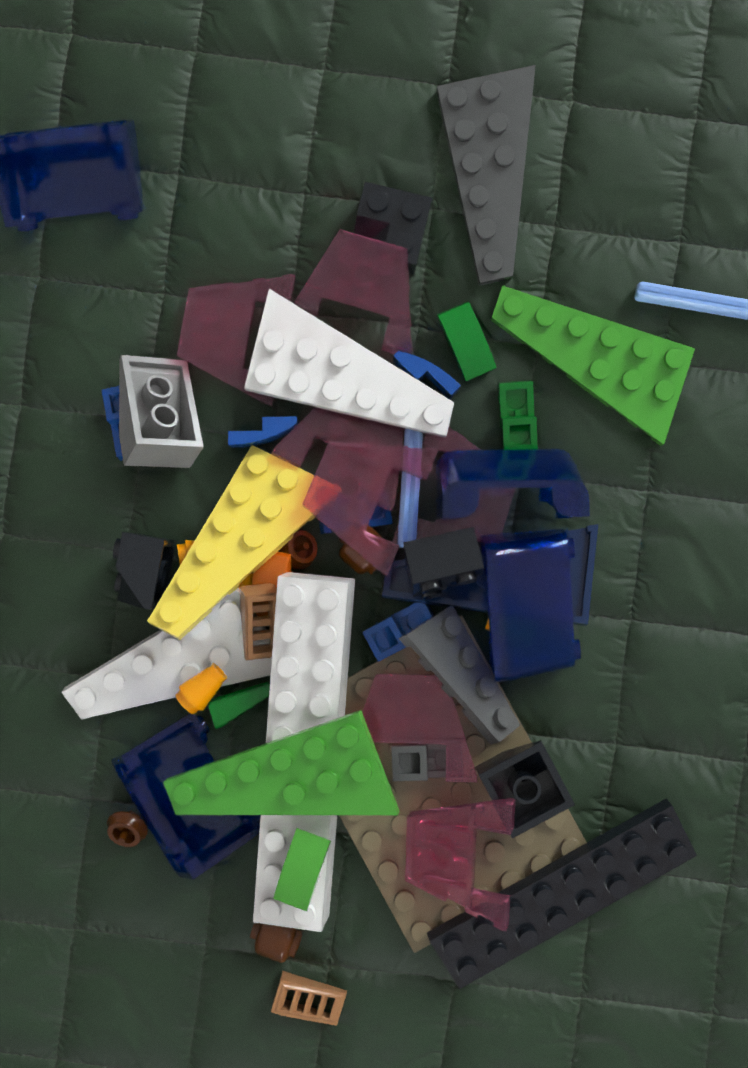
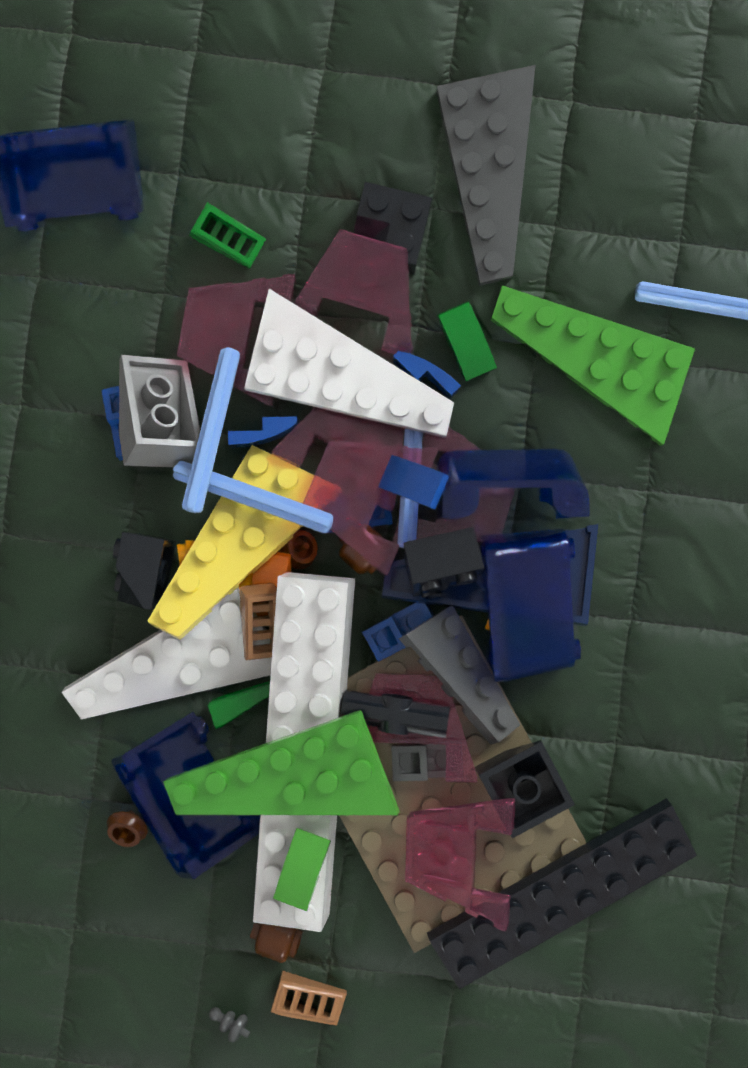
(200, 689): light orange cone -> none
(211, 430): none -> light blue axle
(221, 218): none -> green slope
(227, 1021): none -> dark grey hair
(261, 499): none -> light blue axle
(398, 713): none -> black piece
(413, 481): none -> blue slope
(517, 415): green slope -> none

